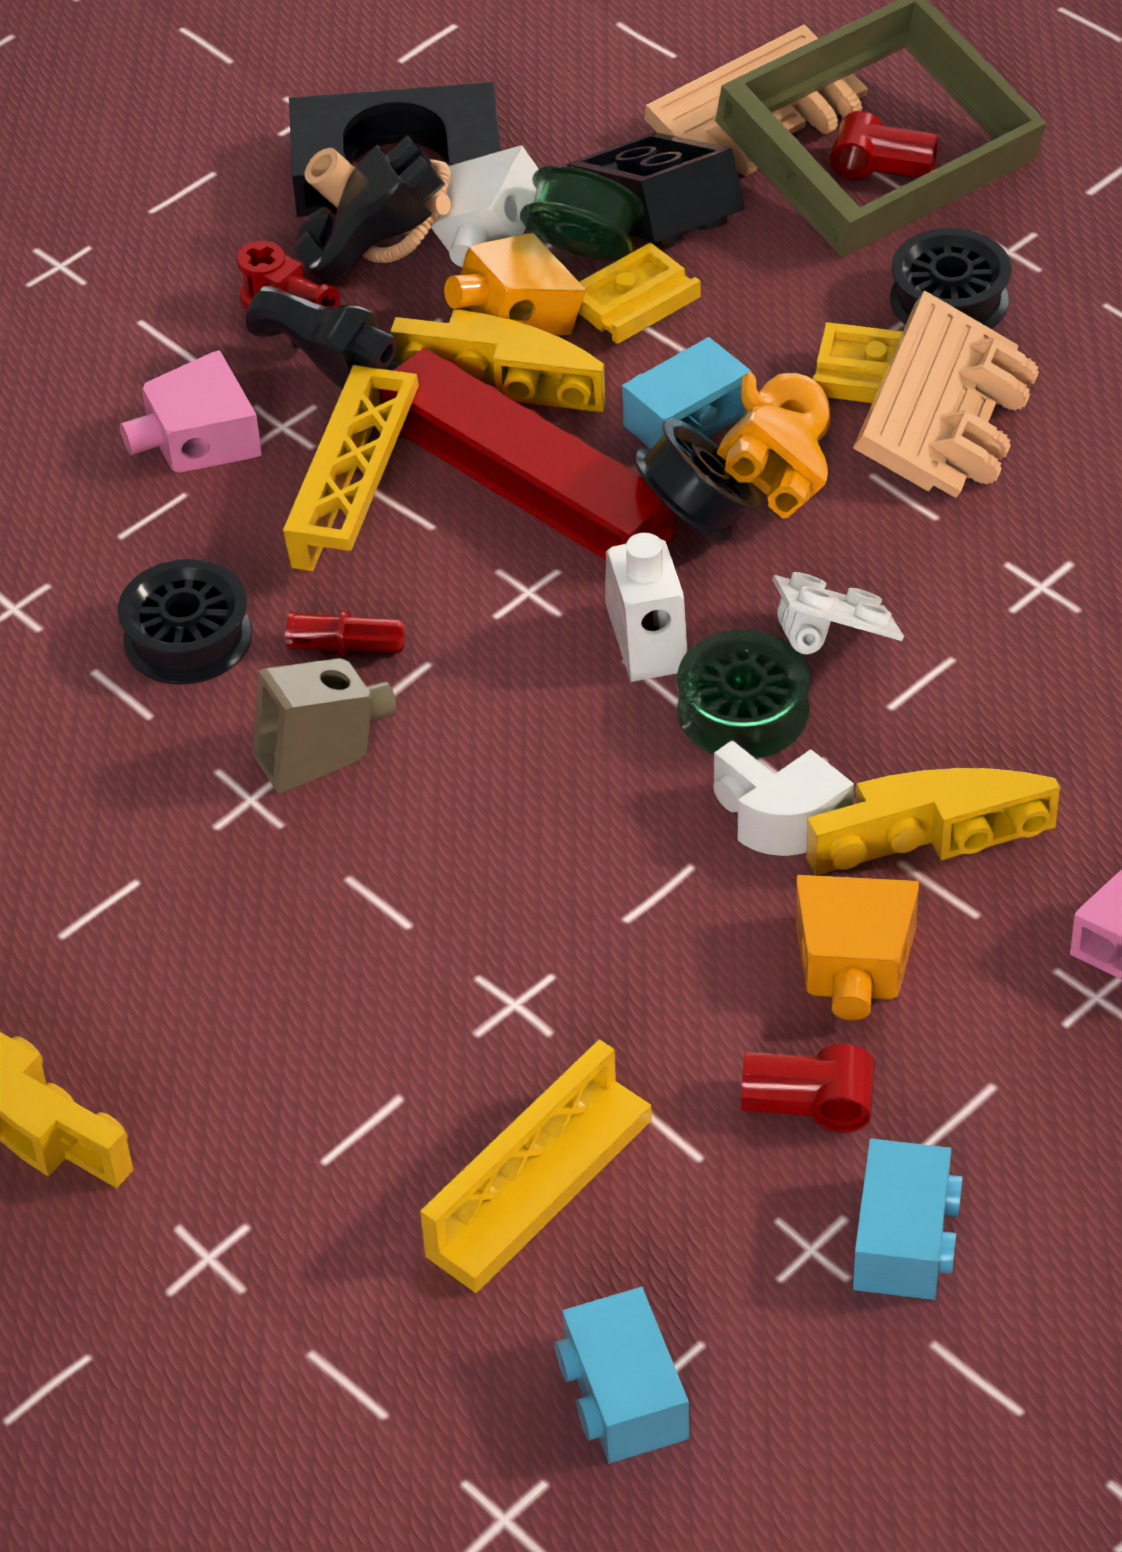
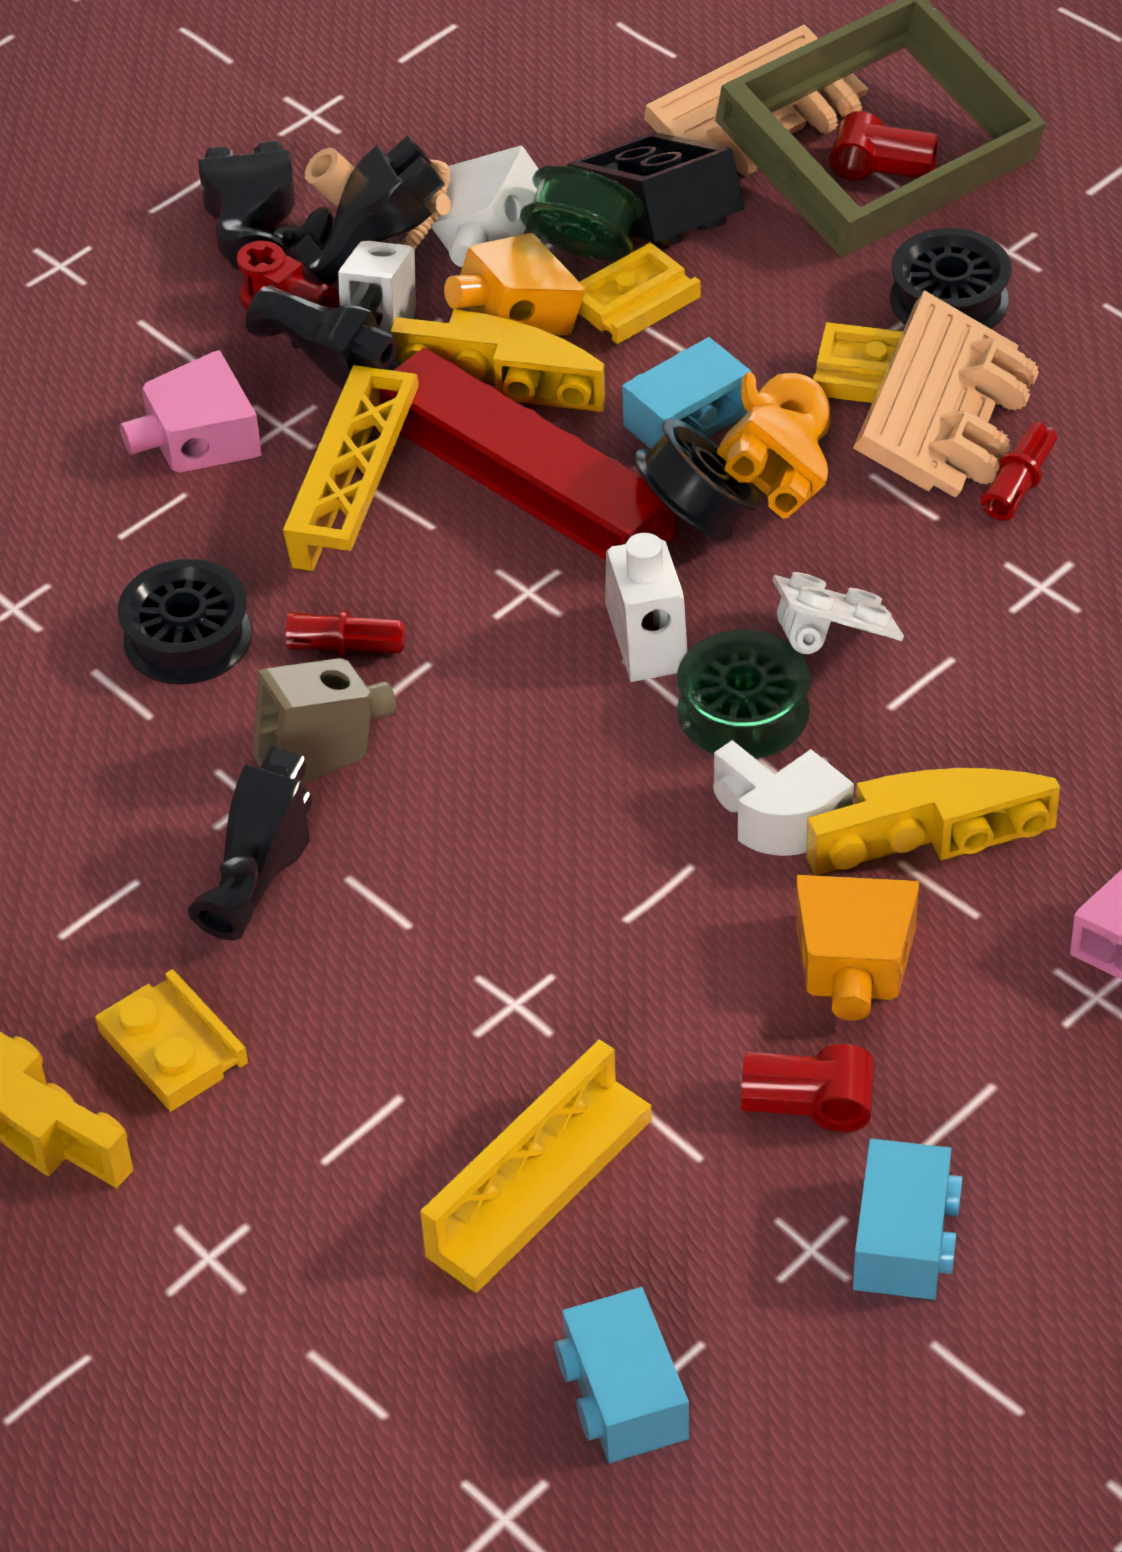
(171, 1040): none -> yellow plate
(248, 196): none -> black hips
(262, 838): none -> black hips
(380, 280): none -> white torso
(448, 119): black arch -> none
(1018, 472): none -> red axle

